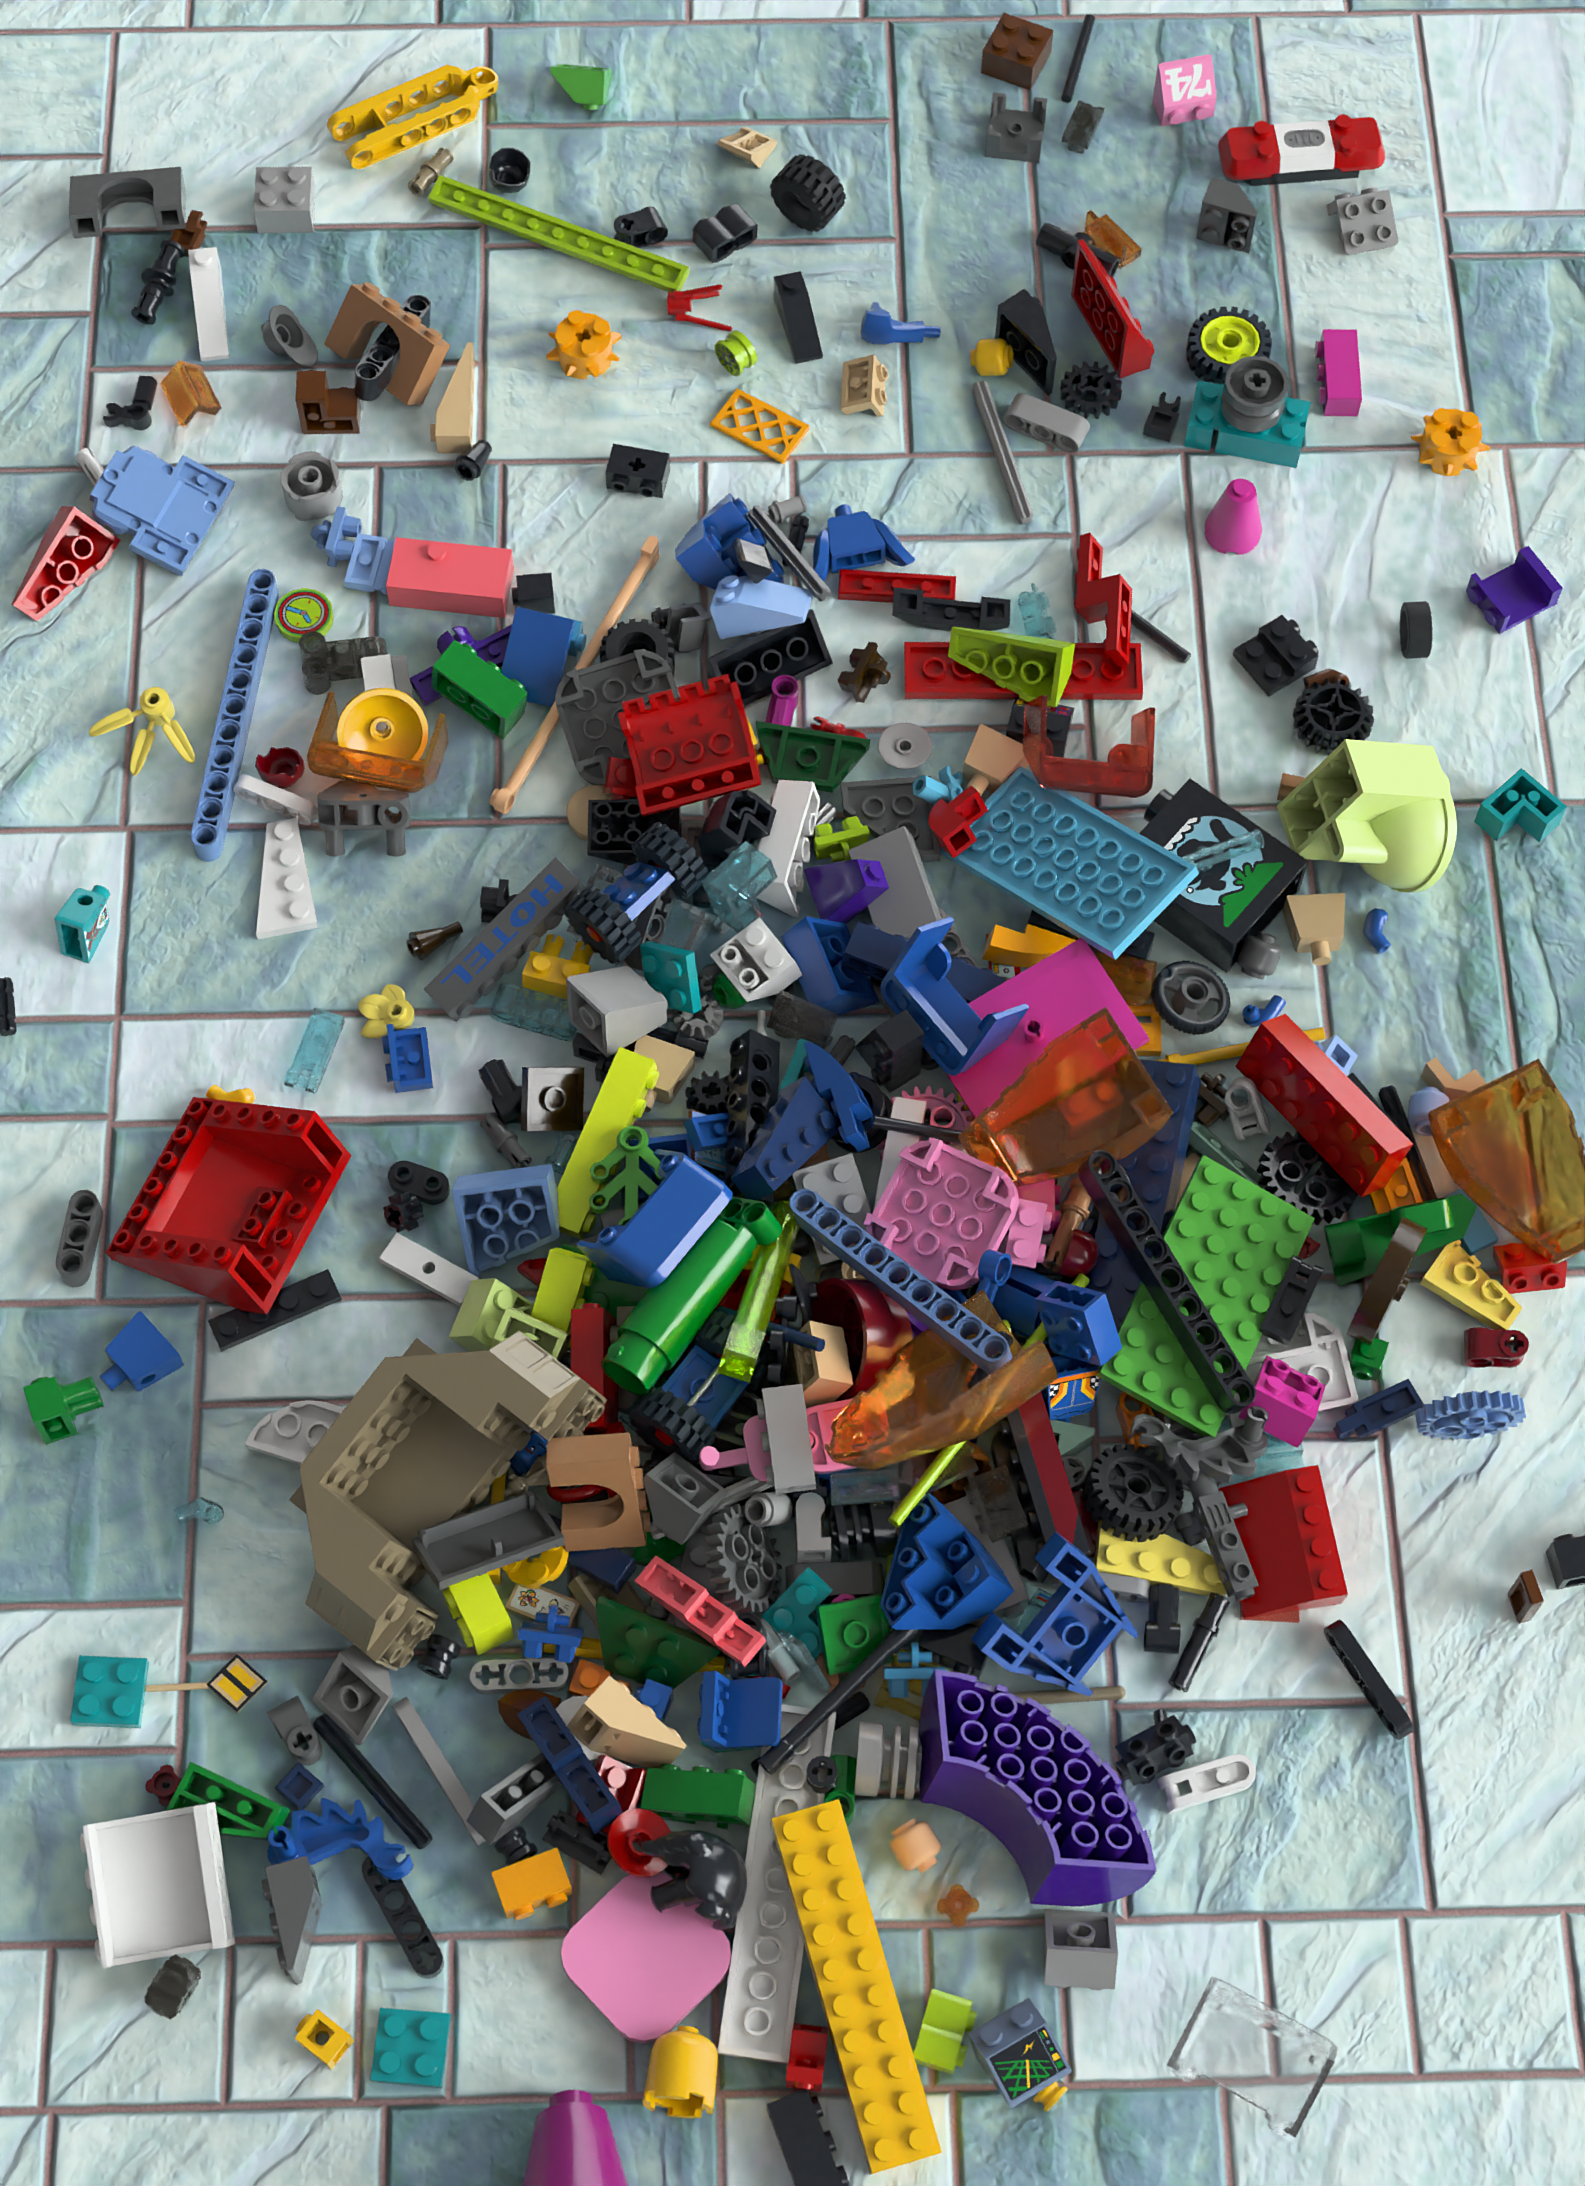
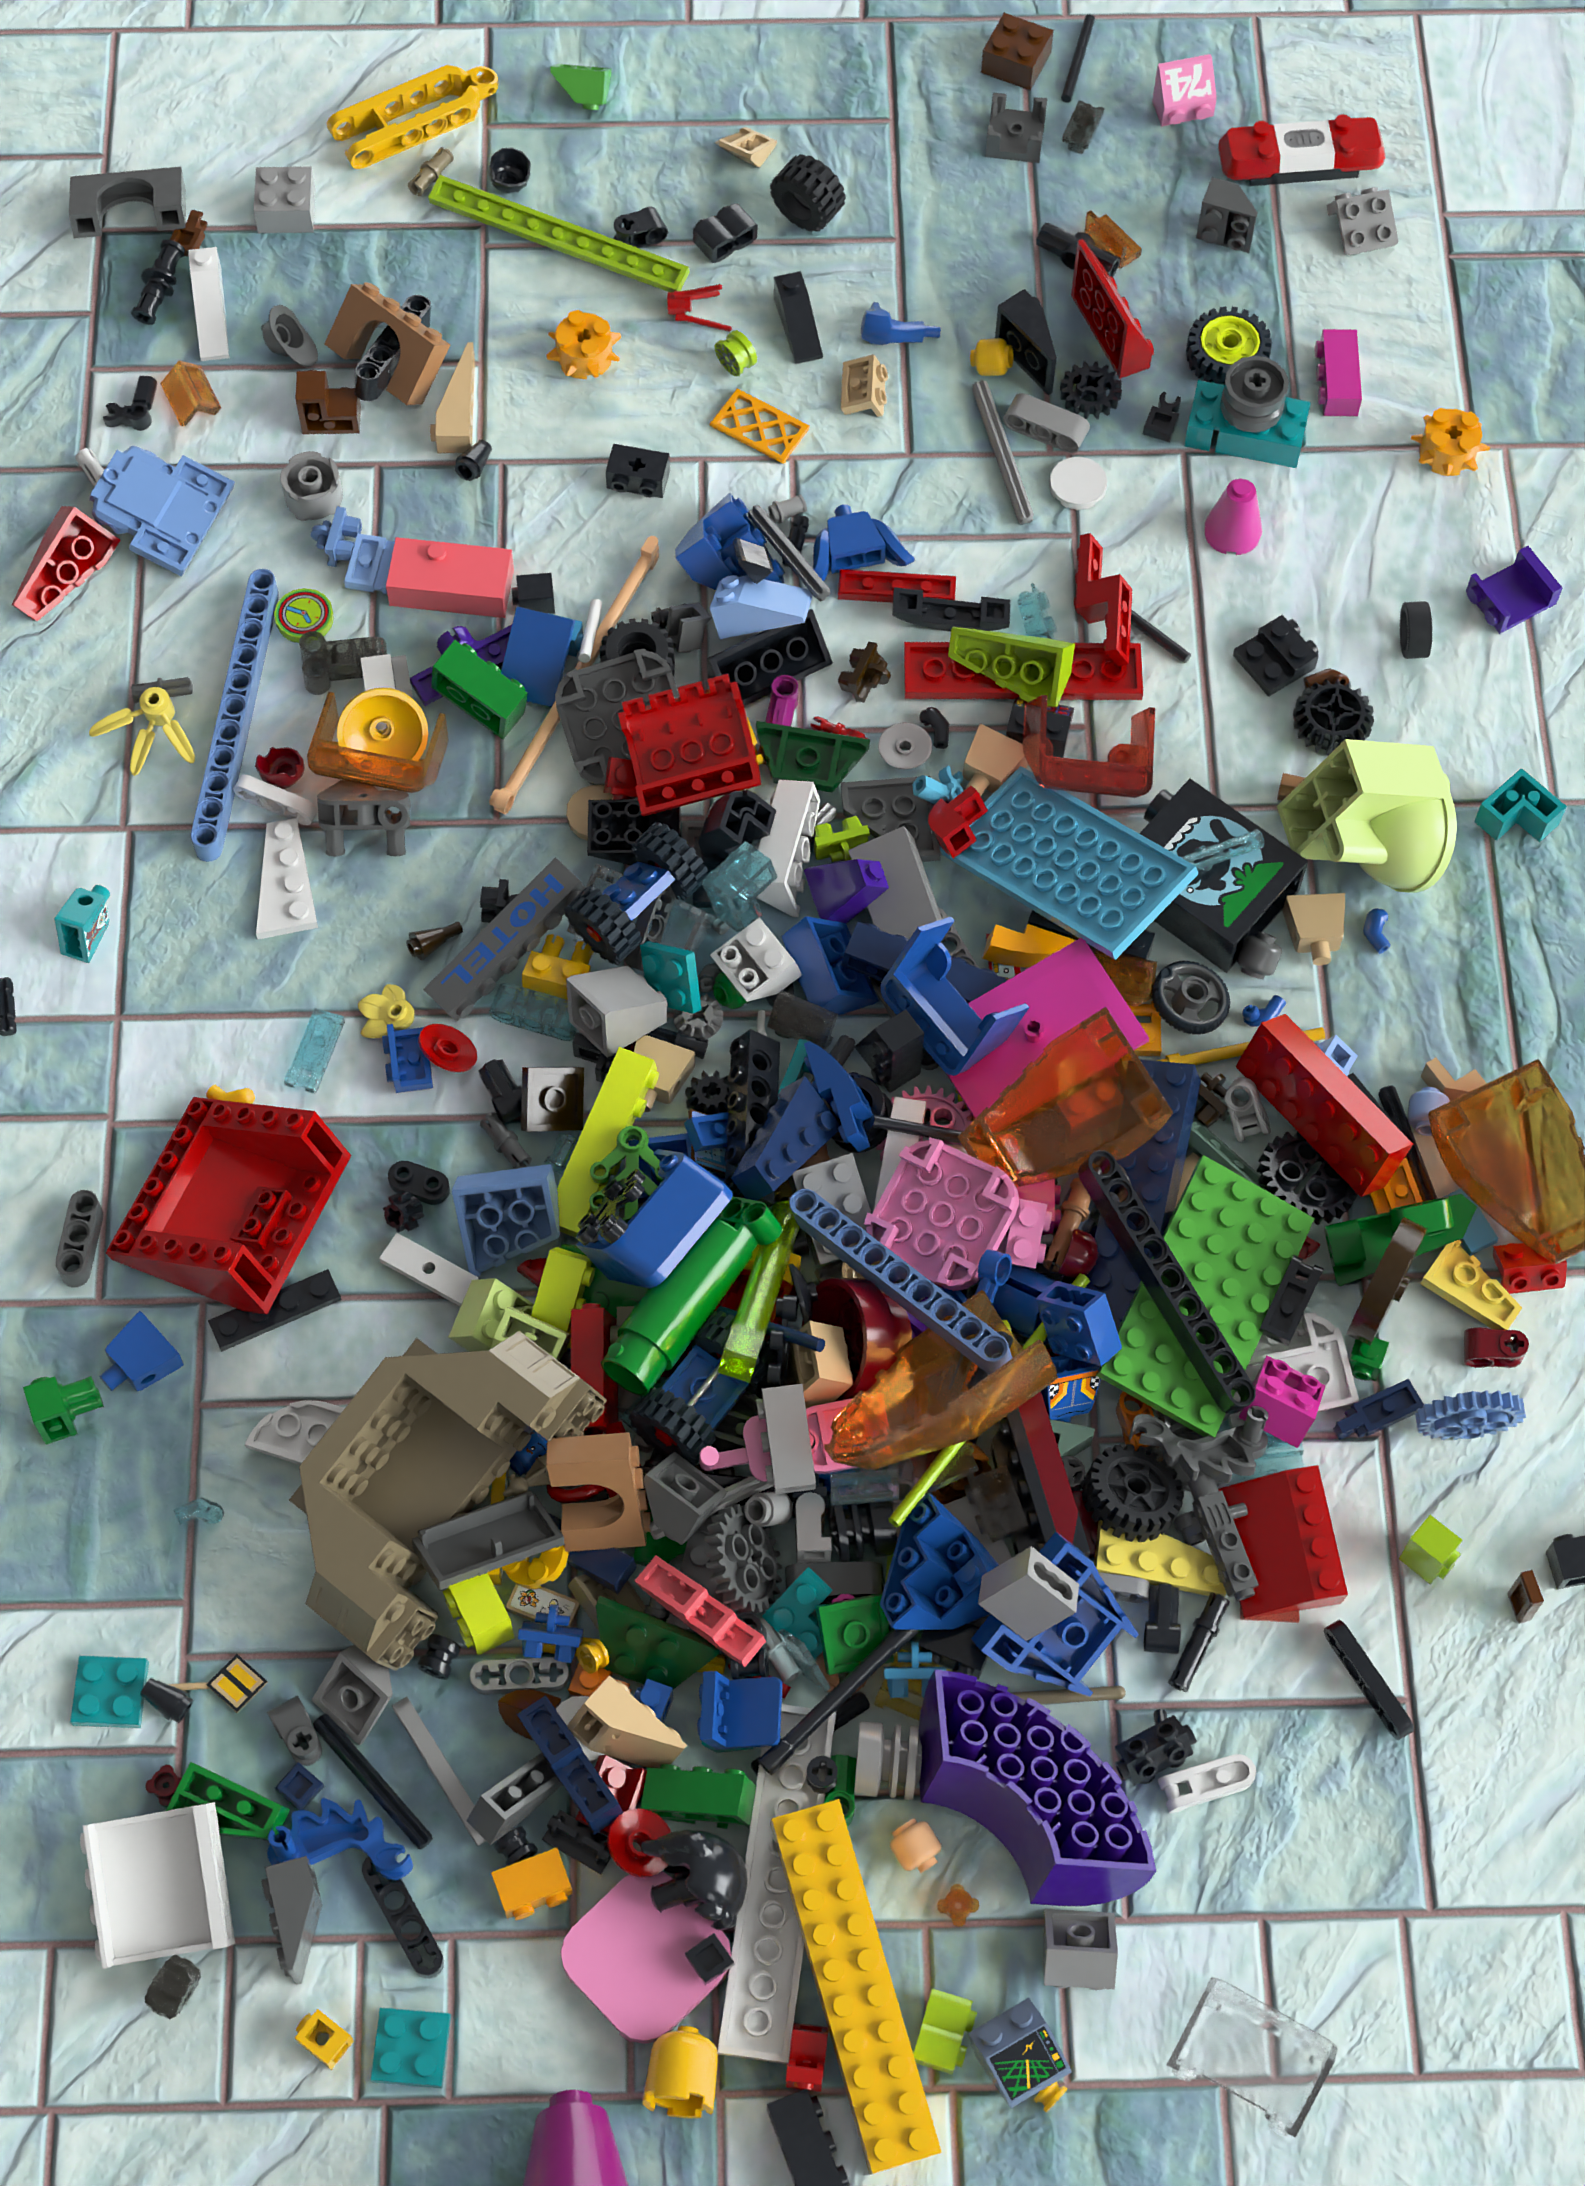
(167, 1700): none -> black cone
(173, 687): none -> dark grey axle
(447, 1047): none -> red dish
(590, 630): none -> white bar
(592, 1655): none -> yellow bush
(607, 1215): none -> black plant
(709, 1959): none -> black plate
(933, 717): none -> black arm
(1028, 1594): none -> light grey piece
(1078, 483): none -> white tile
(1431, 1550): none -> lime brick

